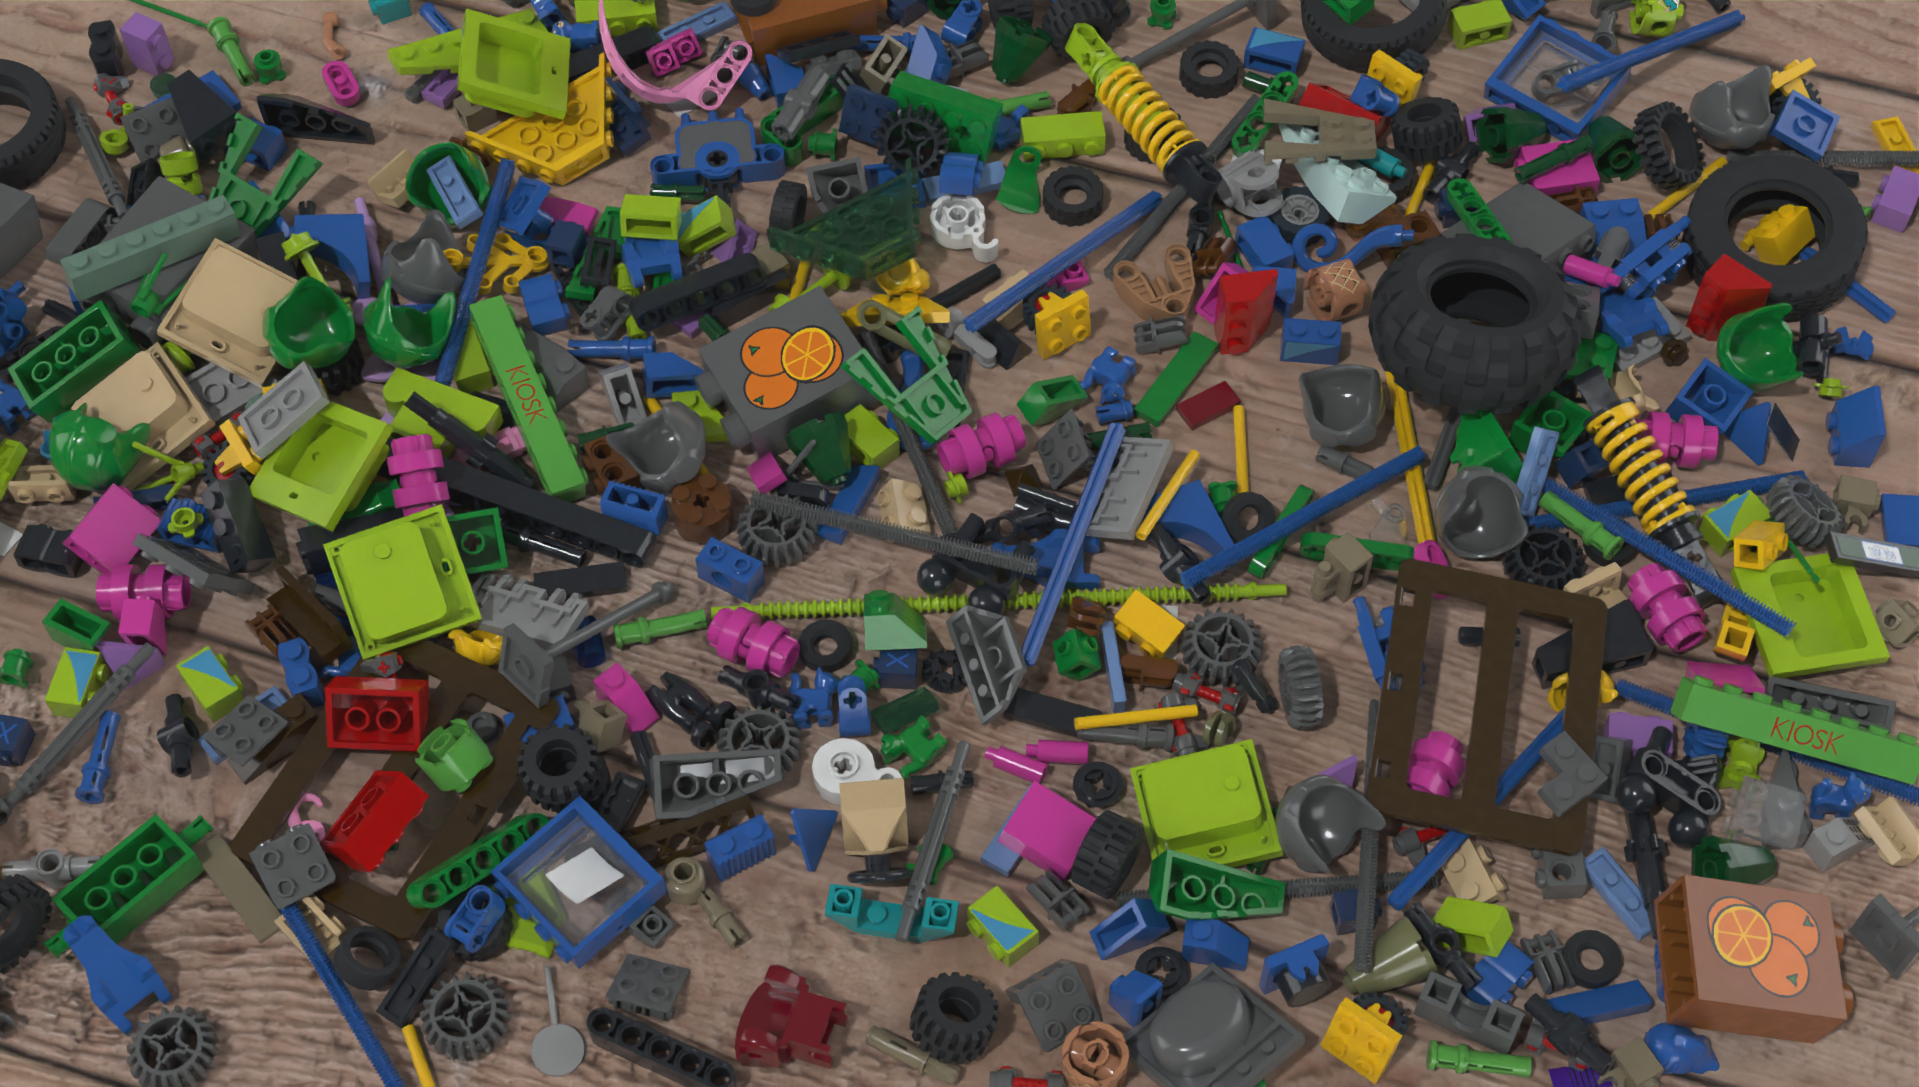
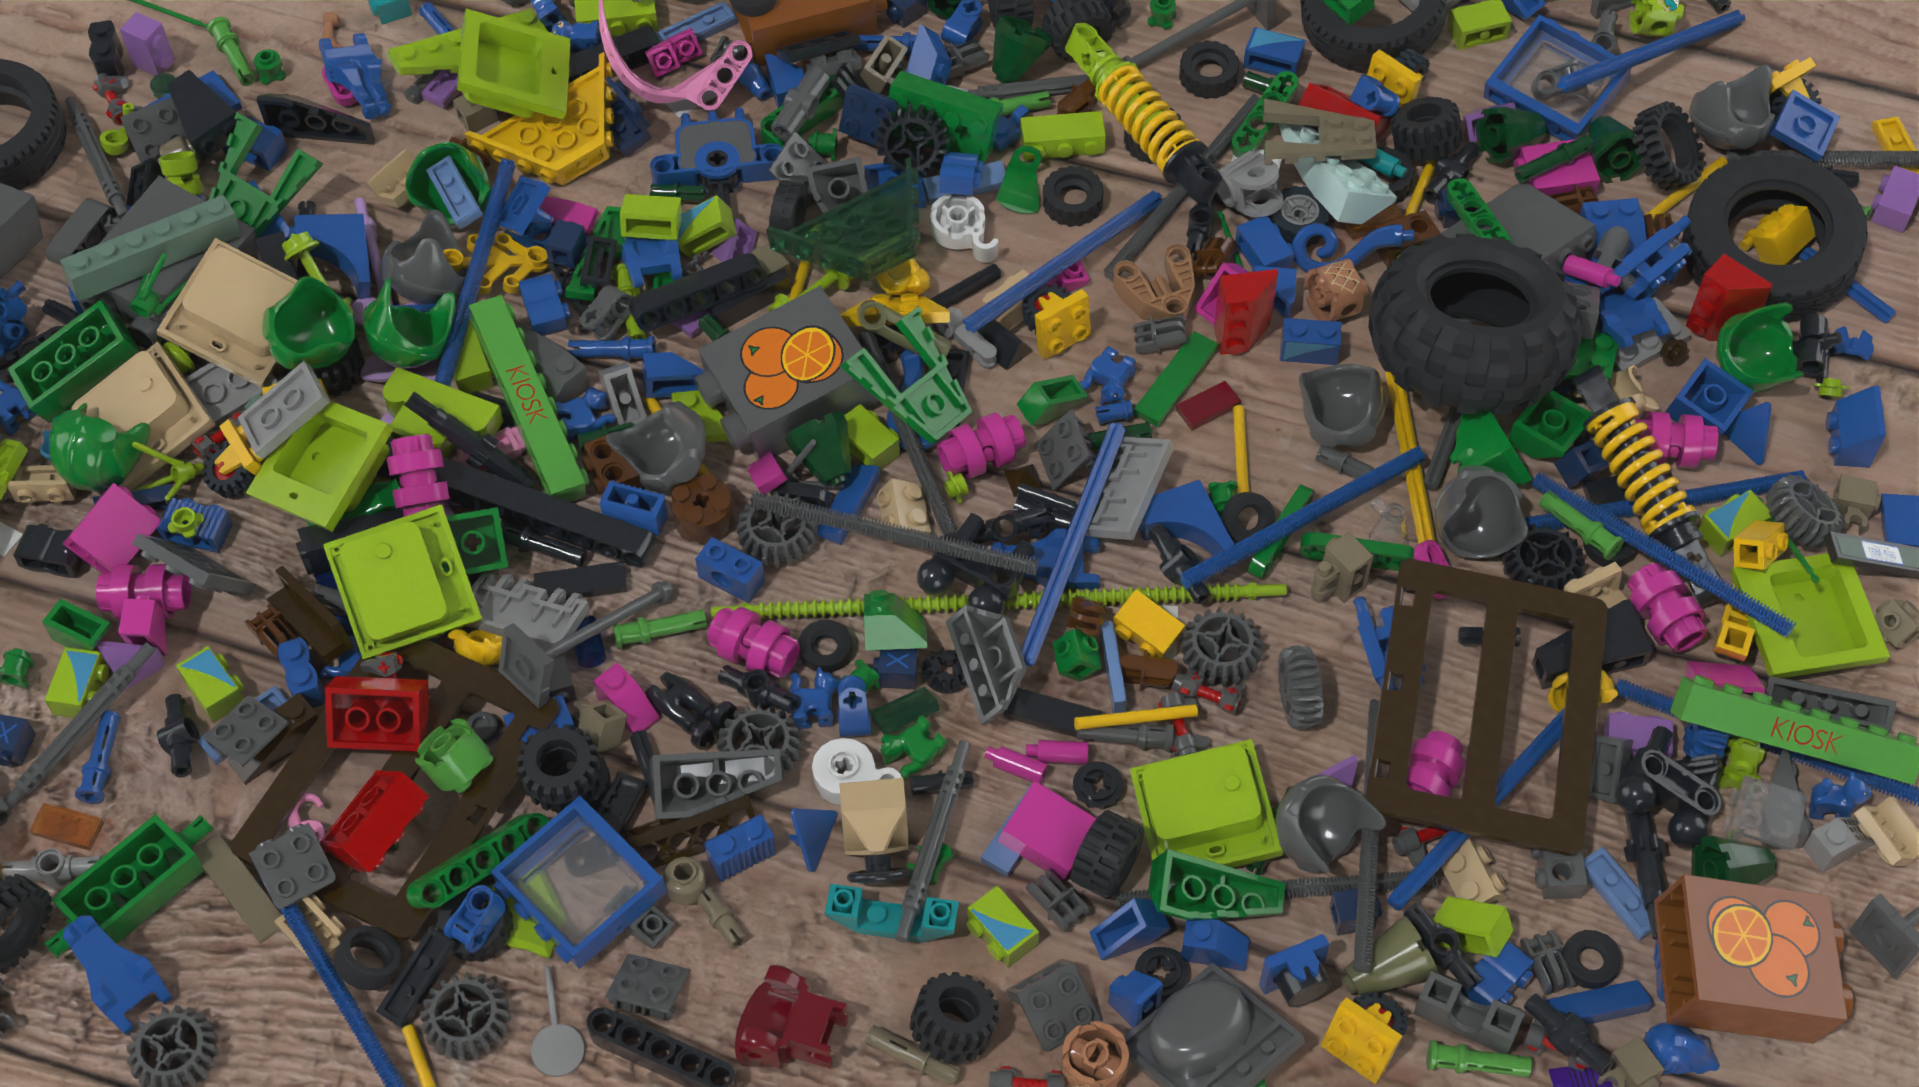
(66, 826): none -> clear orange plate
(238, 525): black brick -> none
(359, 72): none -> blue animal
(578, 413): none -> blue animal
(583, 876): white sticker -> none
(794, 160): none -> dark grey hinge
(1016, 89): none -> dark grey axle
(1167, 495): yellow piece -> none
(1219, 727): olive arm -> none
(1253, 686): black axle -> none
(1536, 468): medium blue tile -> none
(1576, 774): dark grey plate -> none
(1783, 431): black sticker -> none

